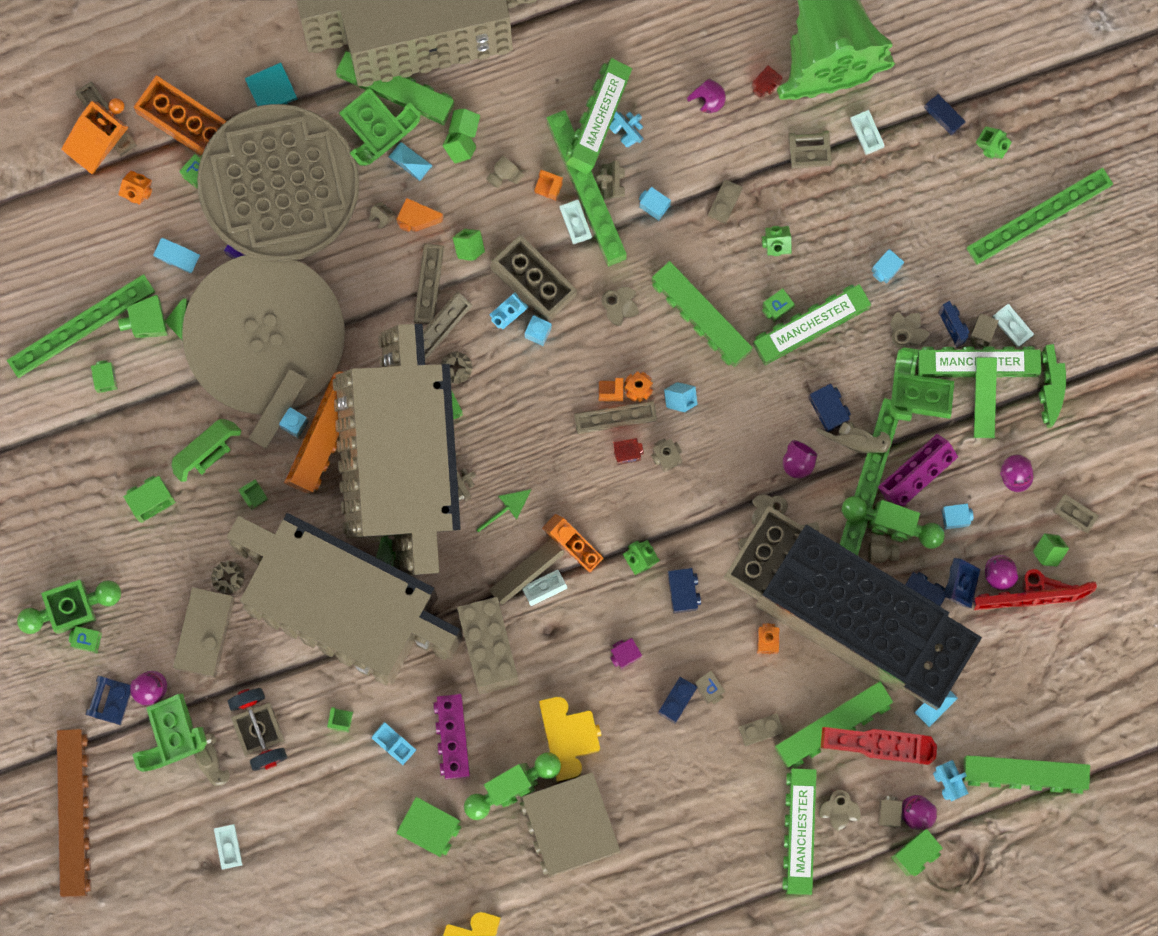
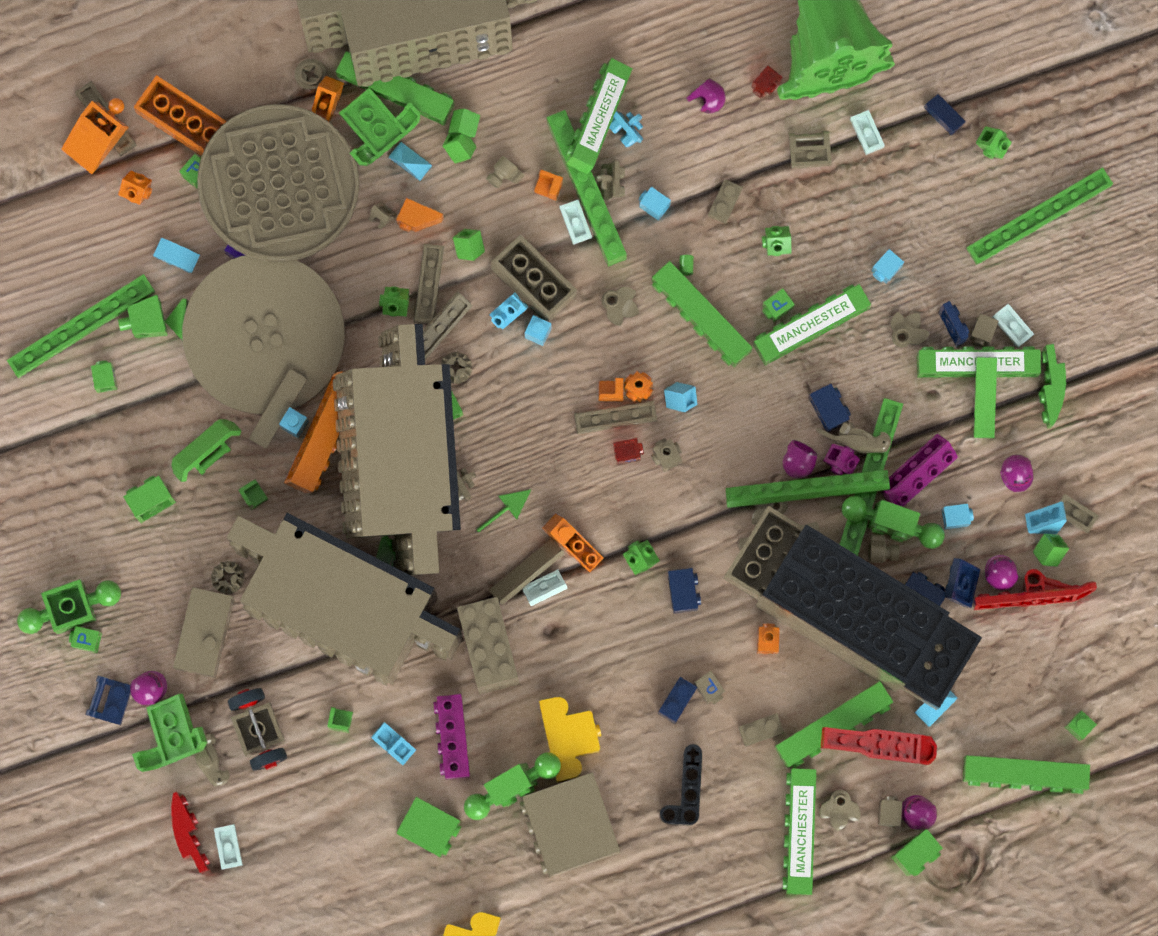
(72, 813): dark orange brick -> none
(183, 825): none -> red slope
(271, 86): teal tile -> none
(307, 66): none -> dark tan gear
(327, 97): none -> orange slope
(395, 301): none -> bright green brick
(624, 653): magenta brick -> none
(686, 264): none -> bright green hinge
(687, 784): none -> black beam
(807, 488): none -> bright green plate
(841, 459): none -> magenta brick
(918, 393): bright green piece -> none
(951, 780): medium azure hips -> none
(1047, 519): none -> medium azure slope
(1080, 725): none -> bright green brick

